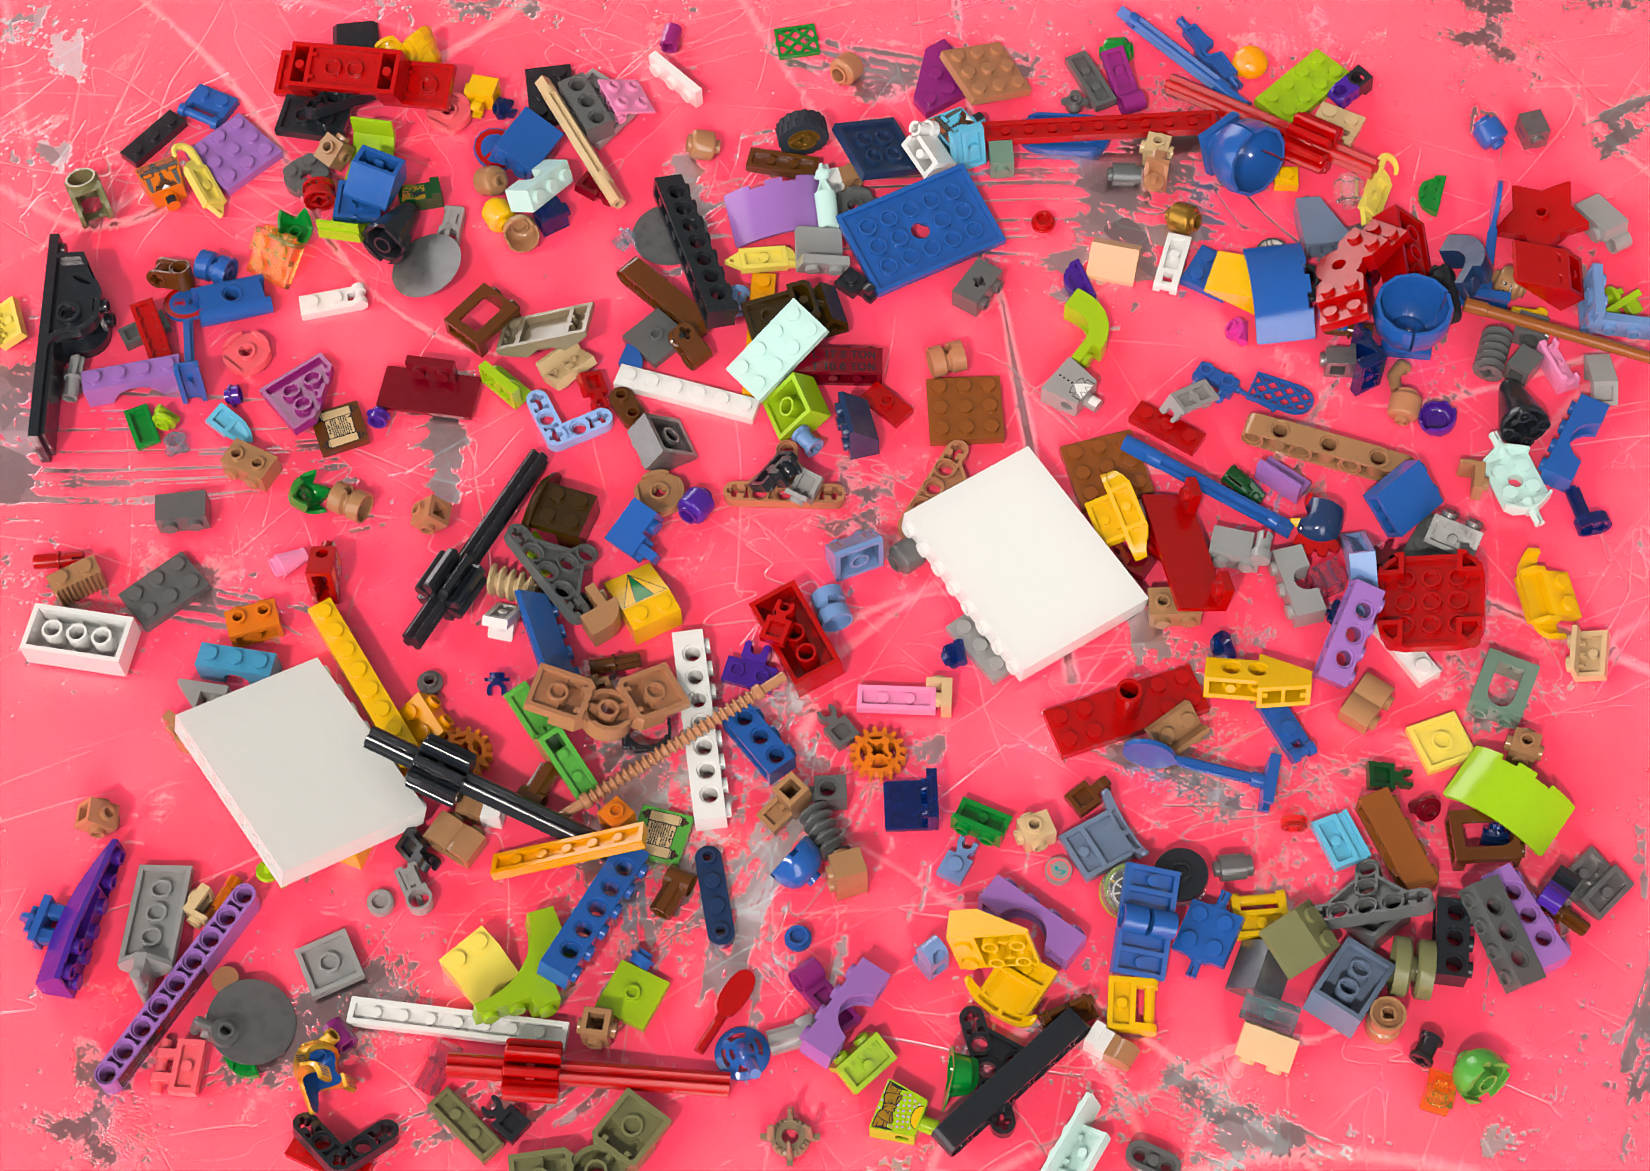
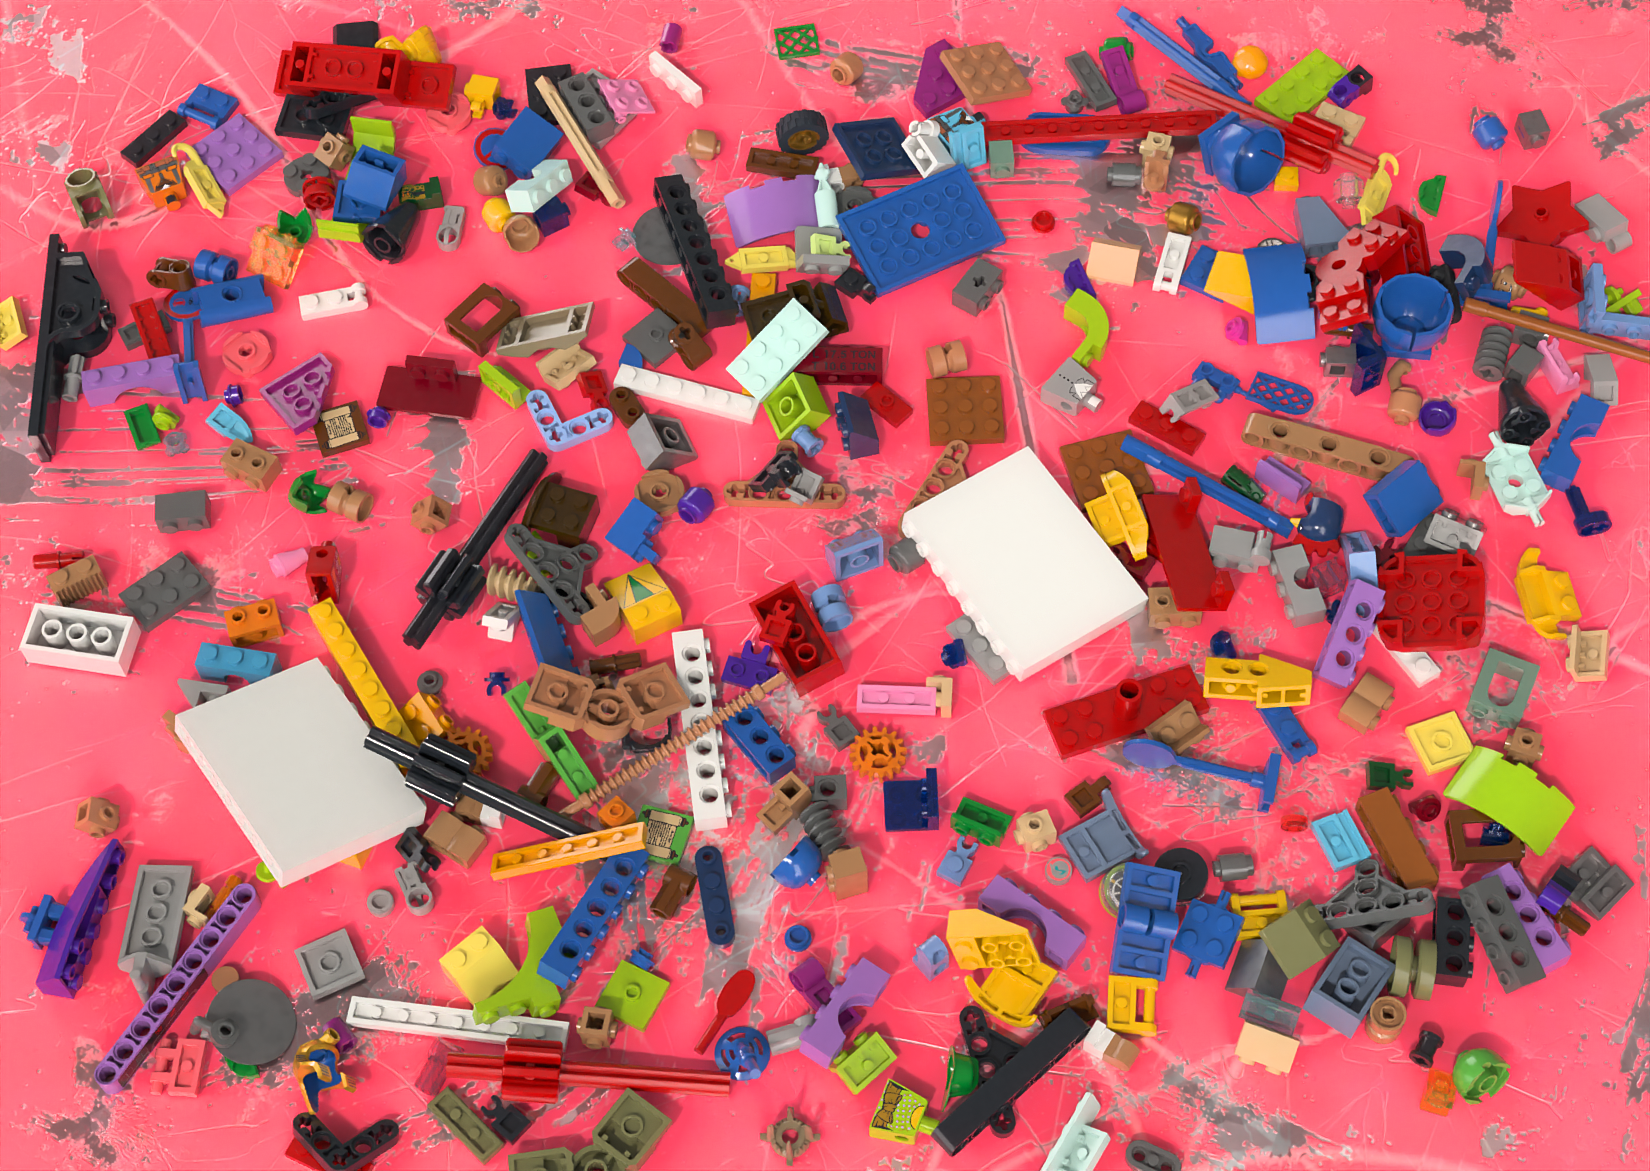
(427, 265): flat silver sticker -> none
(827, 245): none -> yellowish green plate

